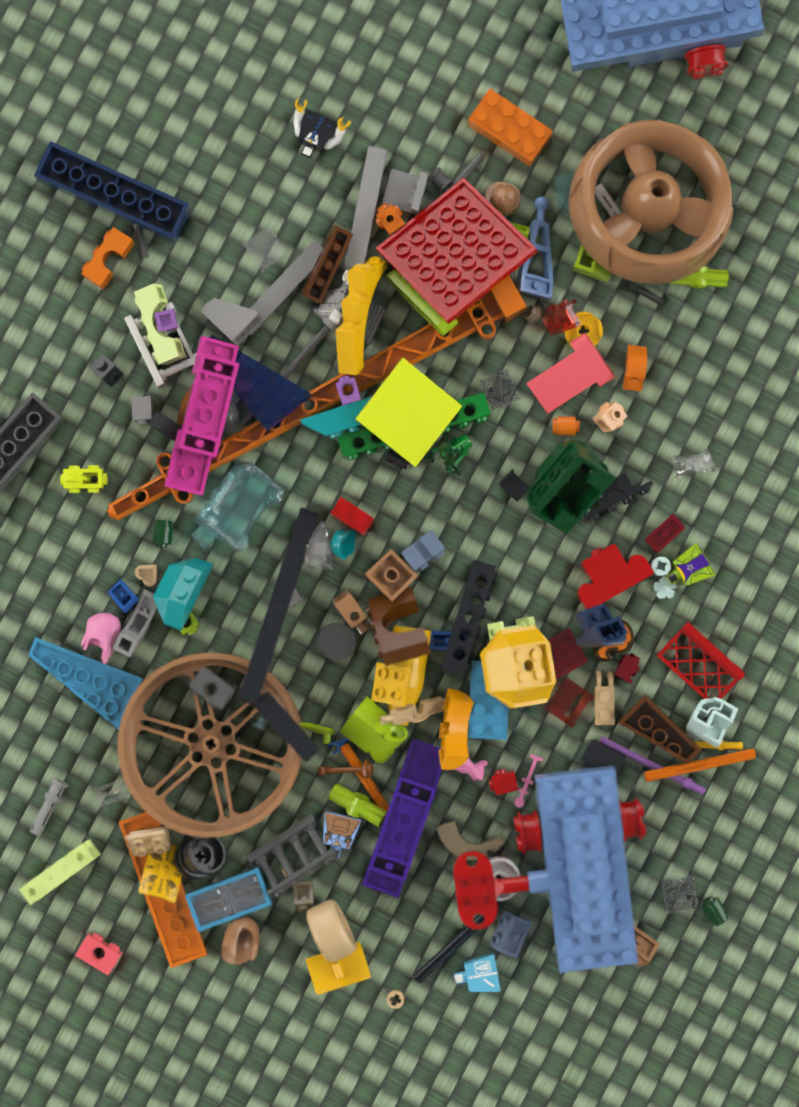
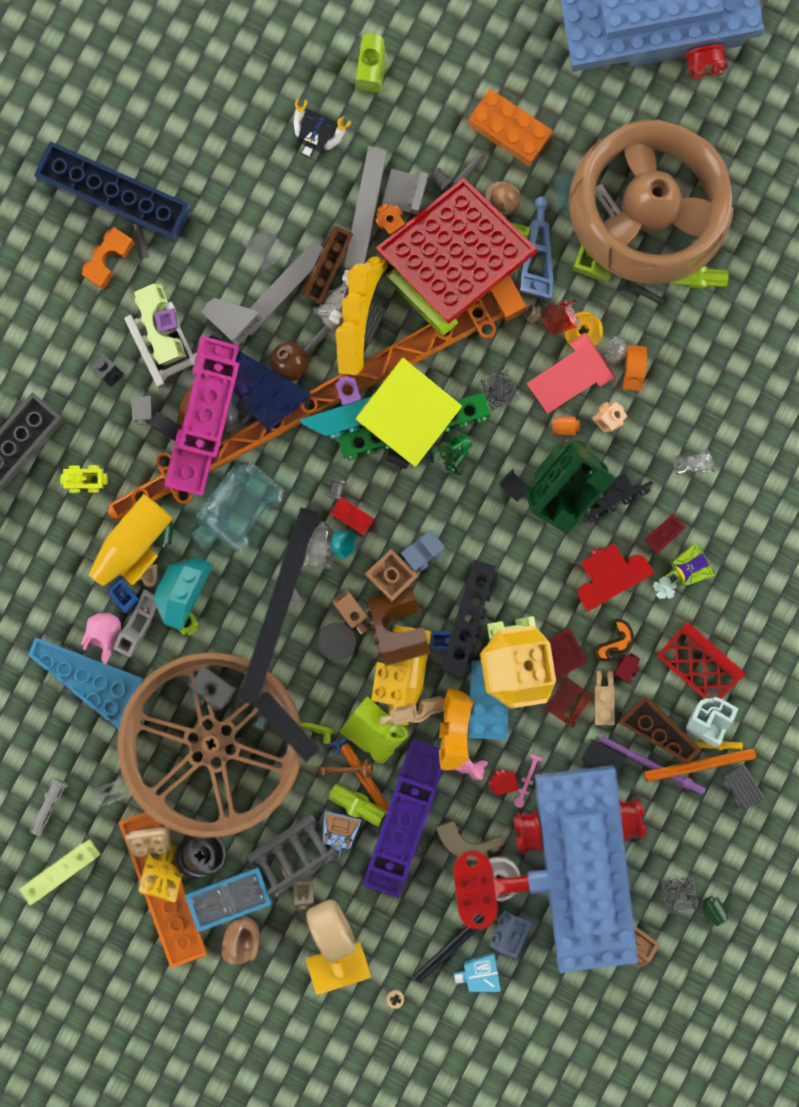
(87, 953): coral brick -> none
(127, 546): none -> yellow piece
(289, 360): none -> reddish brown cylinder
(336, 488): none -> dark grey bush
(371, 64): none -> lime piece
(600, 628): dark blue piece -> none
(617, 351): none -> clear hair
(658, 567): light aqua wheel -> none
(742, 787): none -> dark grey brick

